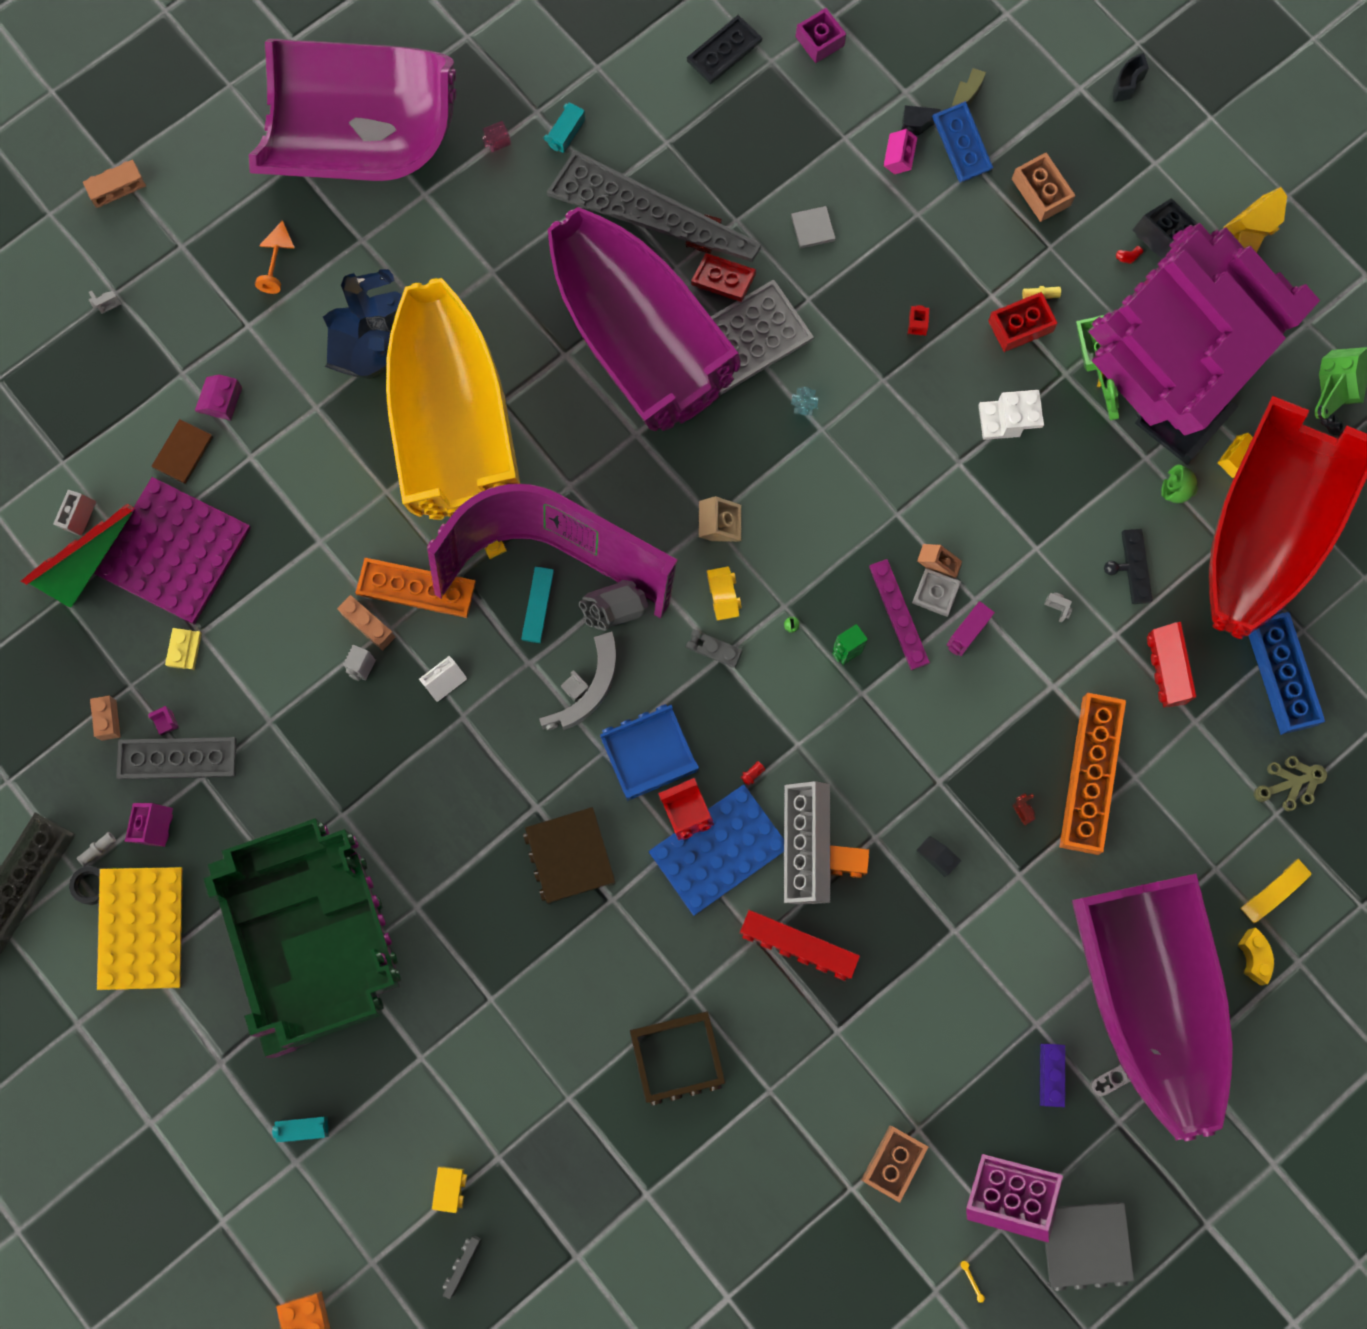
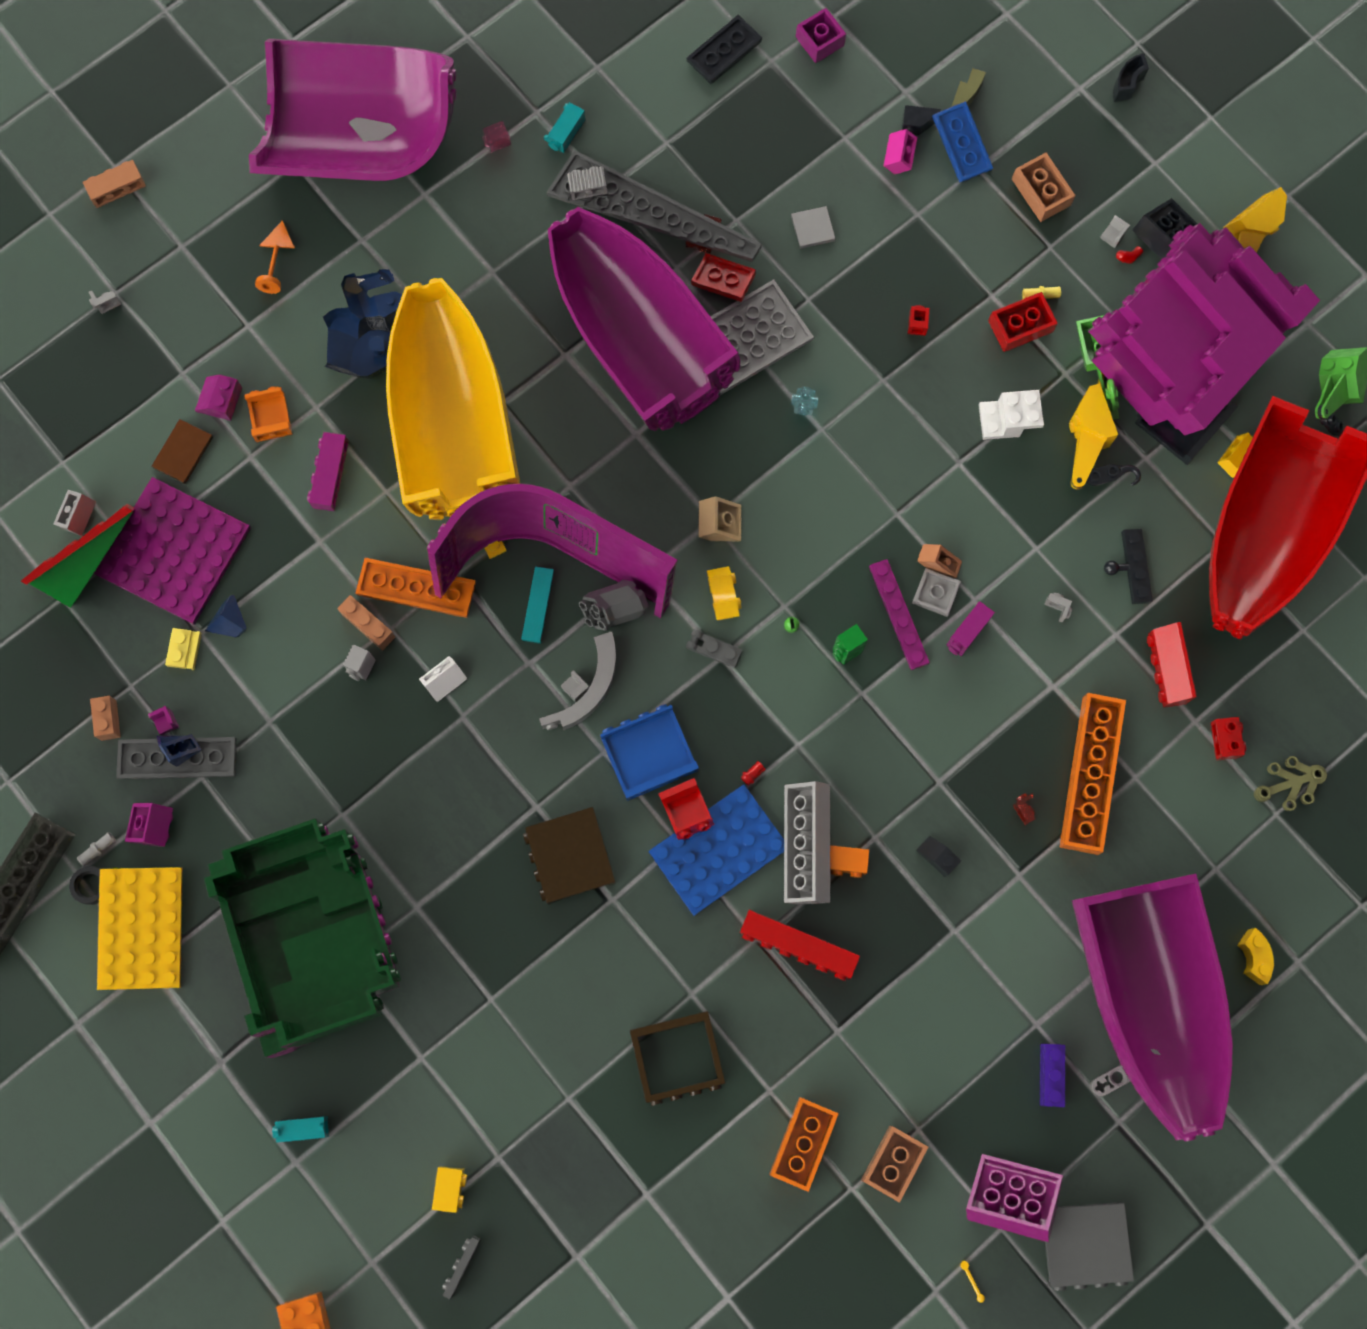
(178, 748): none -> dark blue slope
(228, 619): none -> dark blue slope
(268, 414): none -> orange panel
(328, 471): none -> magenta brick
(587, 183): none -> light grey brick
(803, 1144): none -> orange brick
(1095, 431): none -> yellow slope
(1115, 231): none -> light grey panel
(1180, 485): bright green cylinder -> none
(1228, 738): none -> red brick
(1276, 891): yellow slope -> none
(1286, 675): blue brick -> none

